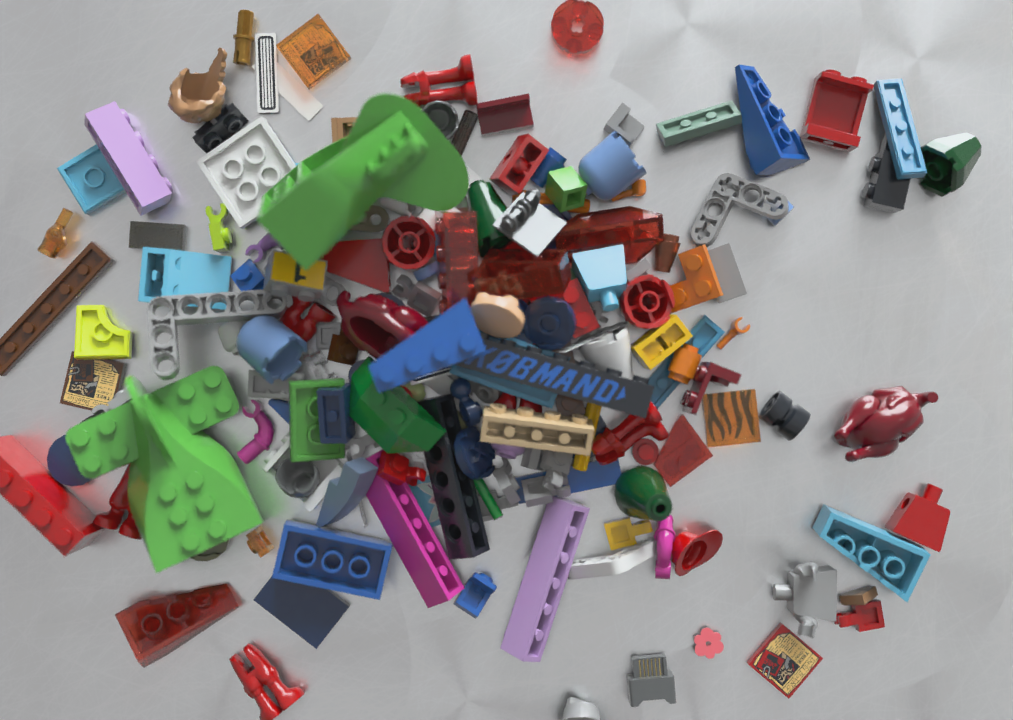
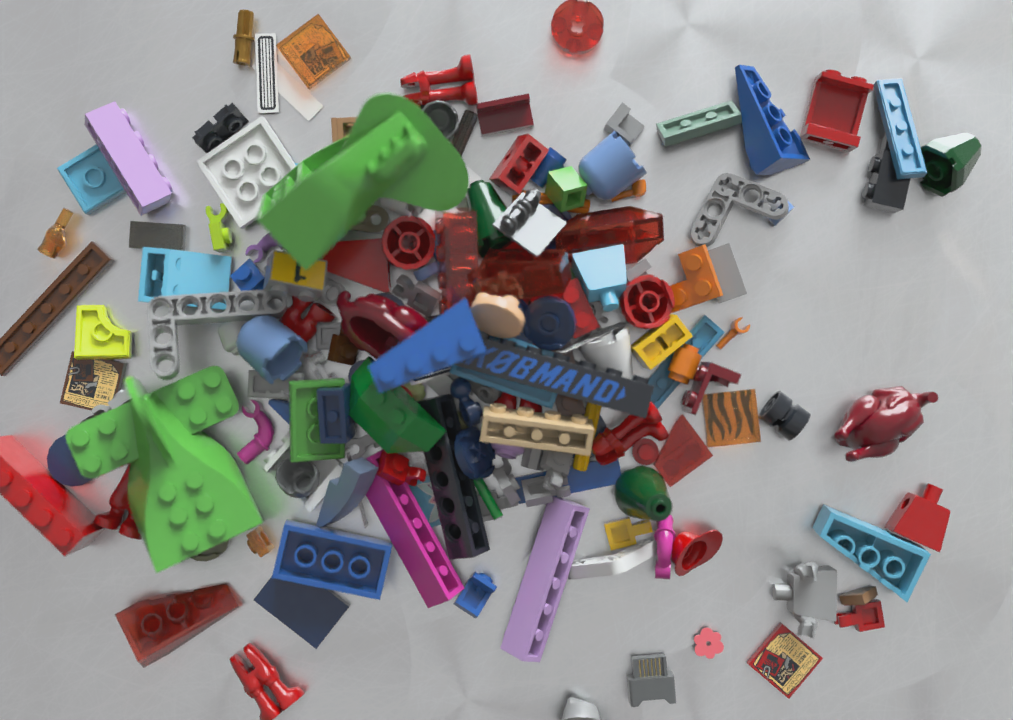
(199, 95): medium nougat hair -> none
(666, 253): copper cone -> none

